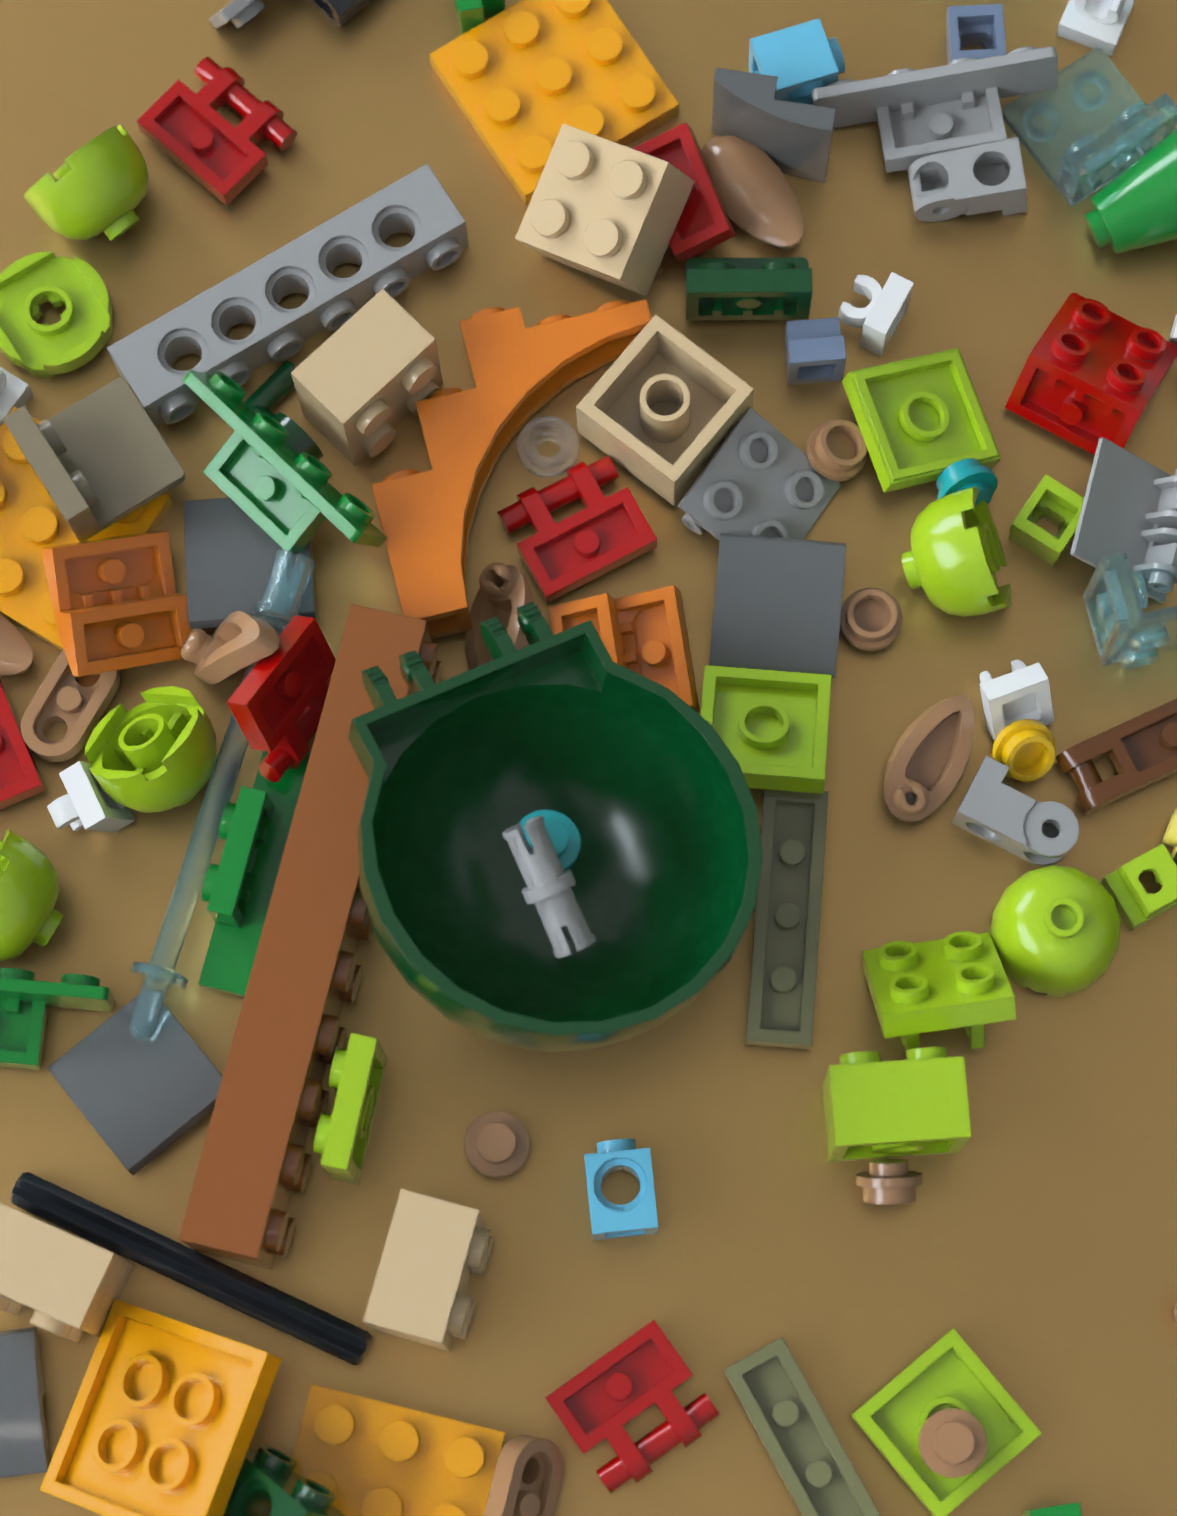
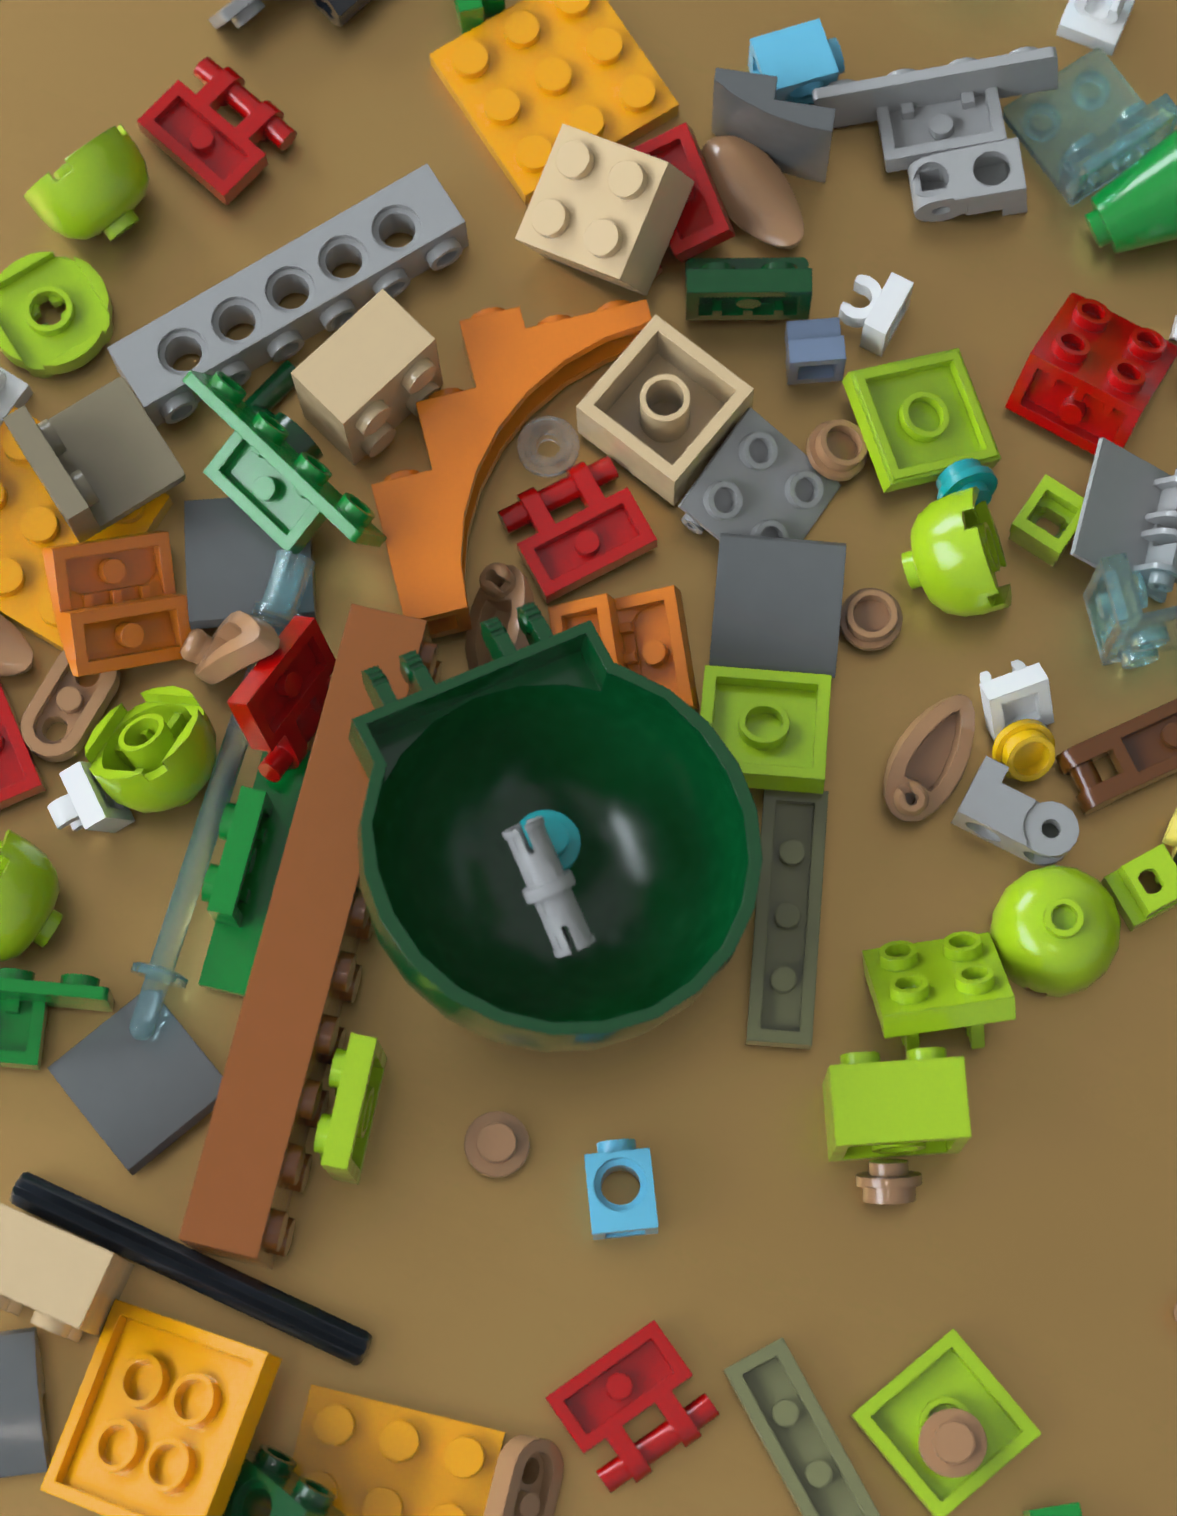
(428, 1271): tan brick -> none
(975, 27): sand blue piece -> none

